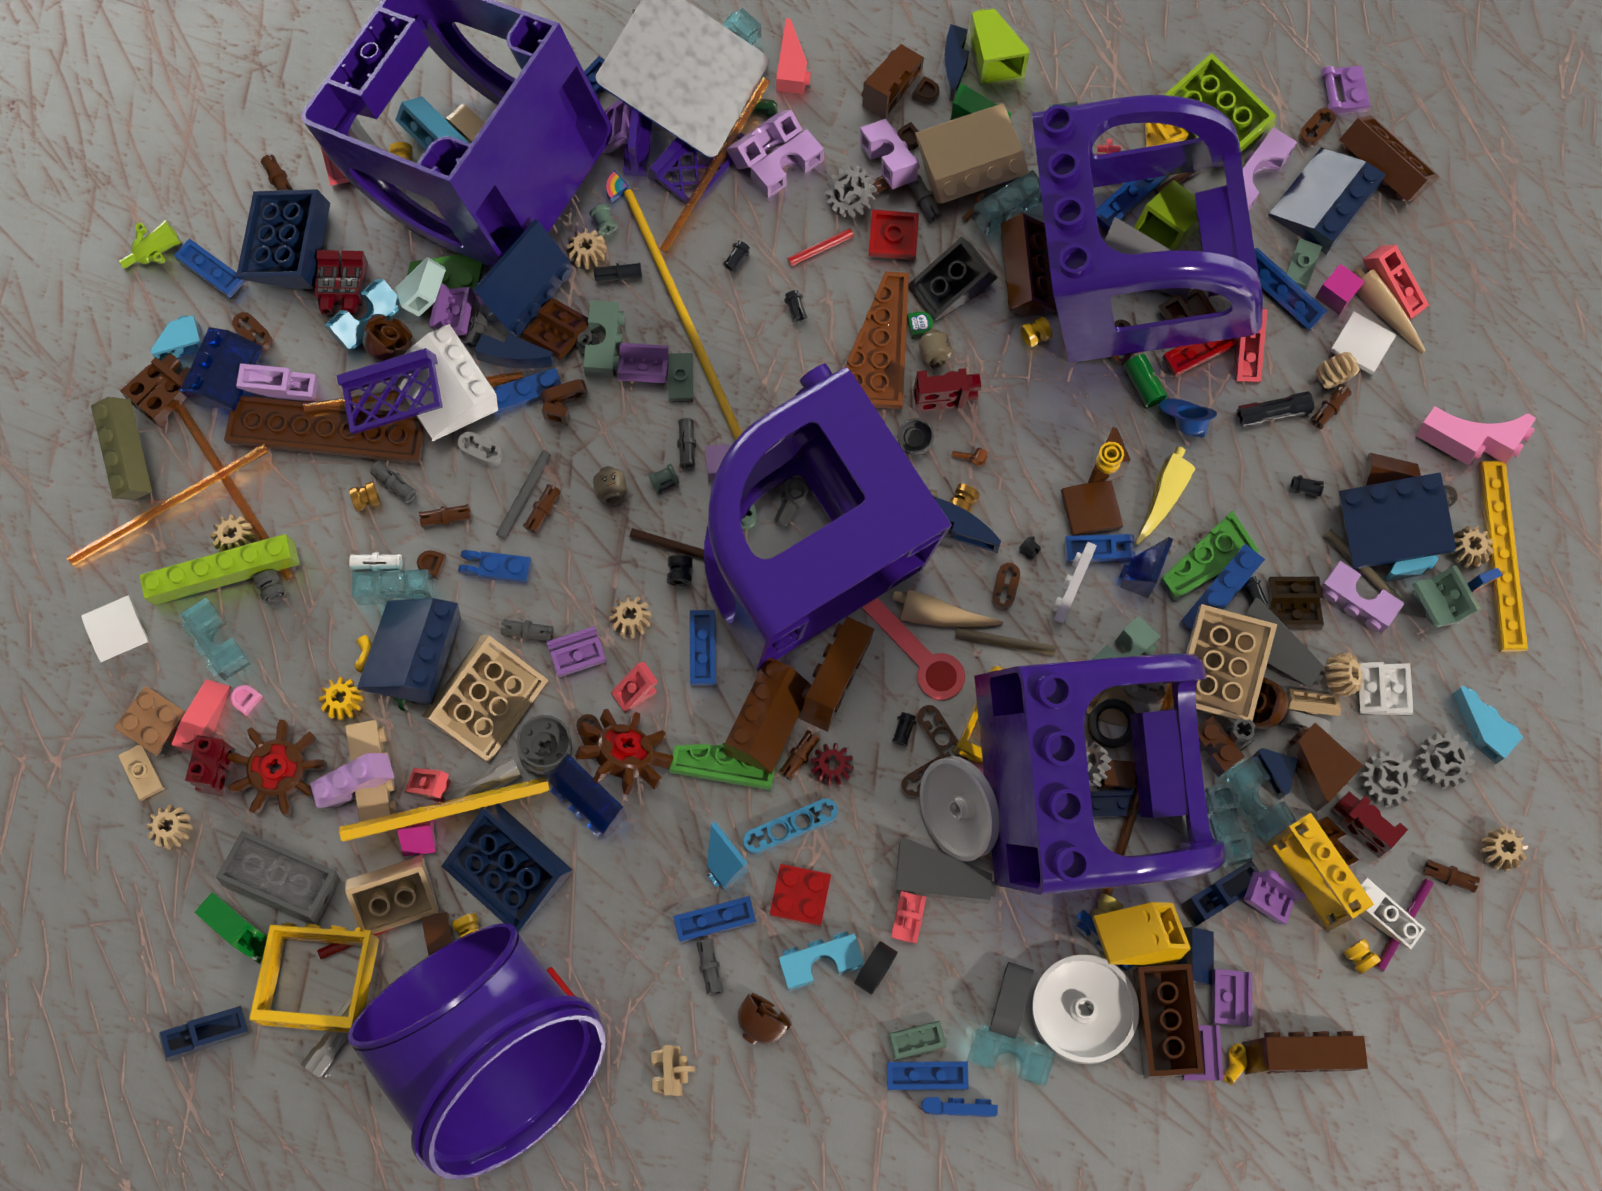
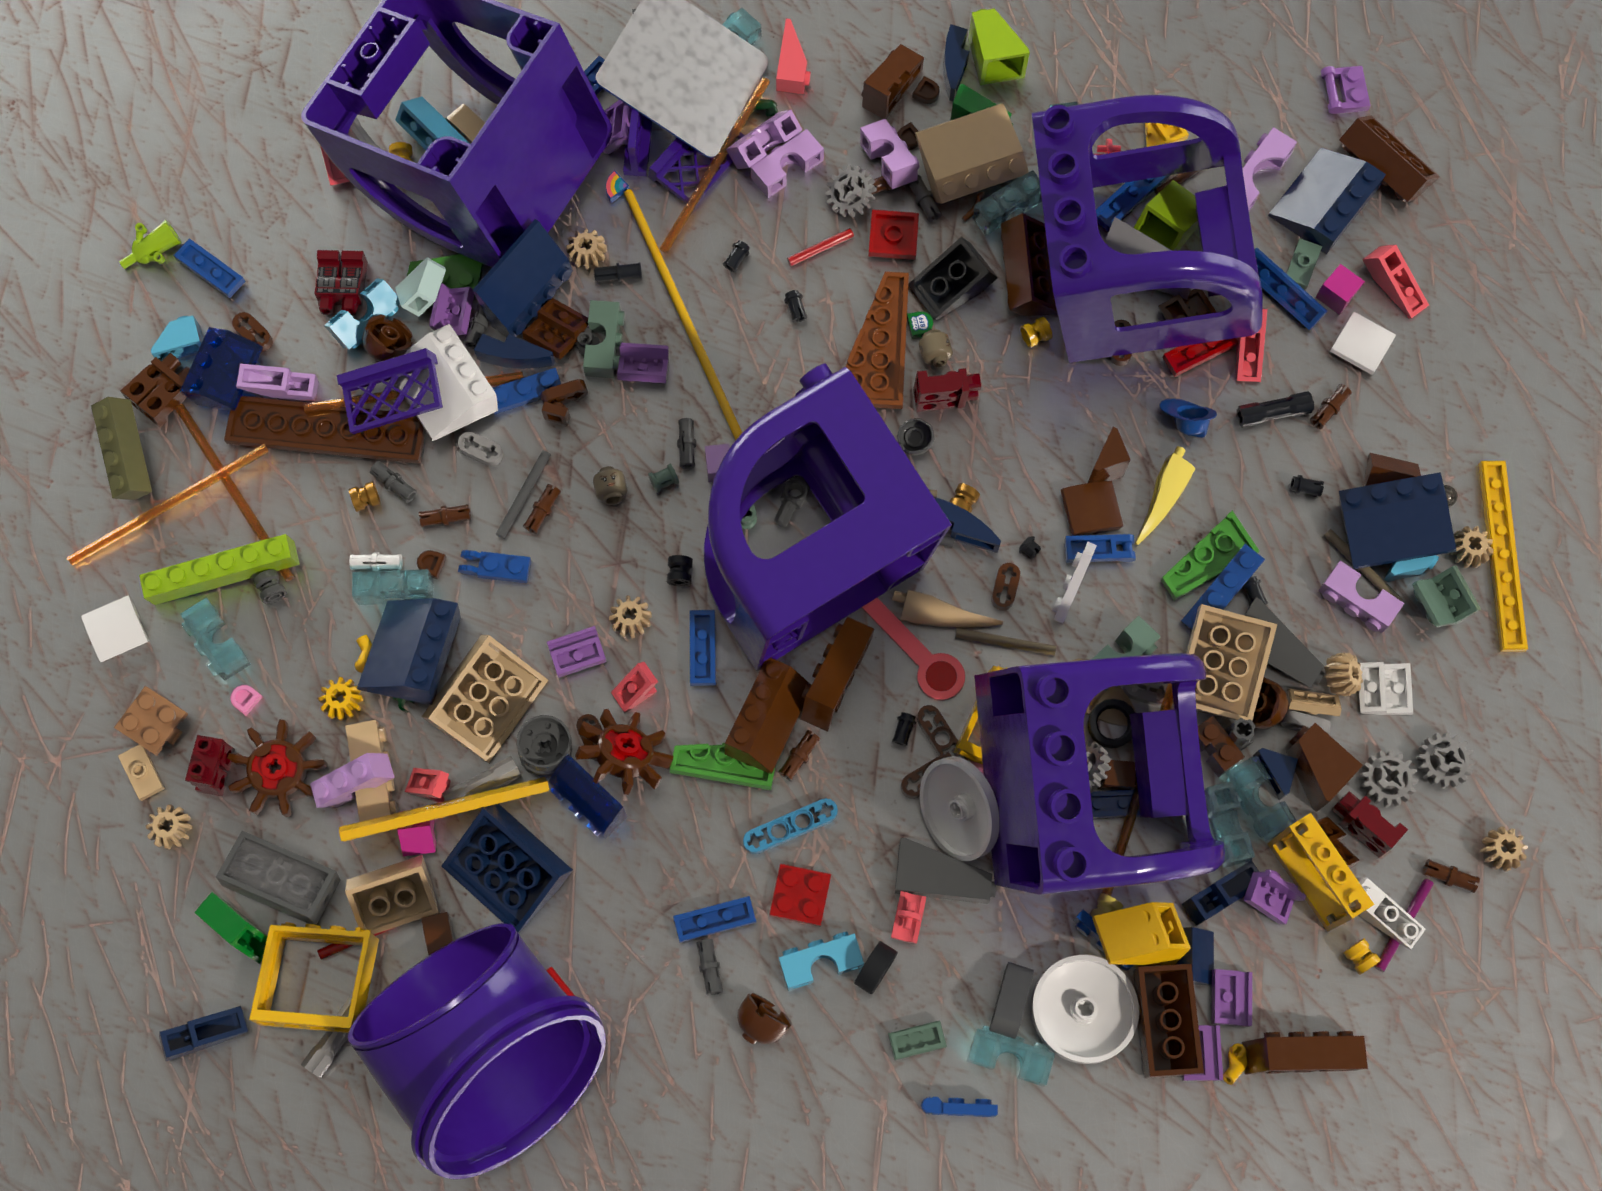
(201, 715): coral slope -> none
(228, 527): tan gear -> none
(276, 175): reddish brown pin -> none
(284, 238): dark blue slope -> none
(466, 924): yellow wheel -> none
(527, 630): dark grey pin -> none
(603, 219): sand green bush -> none
(667, 543): reddish brown bar -> none
(674, 1070): tan hips -> none
(680, 377): sand green plate -> none
(724, 860): dark azure slope -> none
(840, 760): dark red gear -> none
(927, 1075): blue plate -> none
(978, 458): dark orange hand -> none
(1105, 461): yellow wheel -> none
(1145, 381): green pin -> none
(1145, 569): clear blue slope -> none
(1219, 87): lime slope -> none
(1297, 601): dark brown slope -> none
(1320, 130): reddish brown beam -> none
(1337, 370): tan gear -> none
(1383, 303): tan piece -> none
(1470, 439): bright pink arch -> none
(1484, 579): blue tile -> none
(1489, 731): medium azure slope -> none

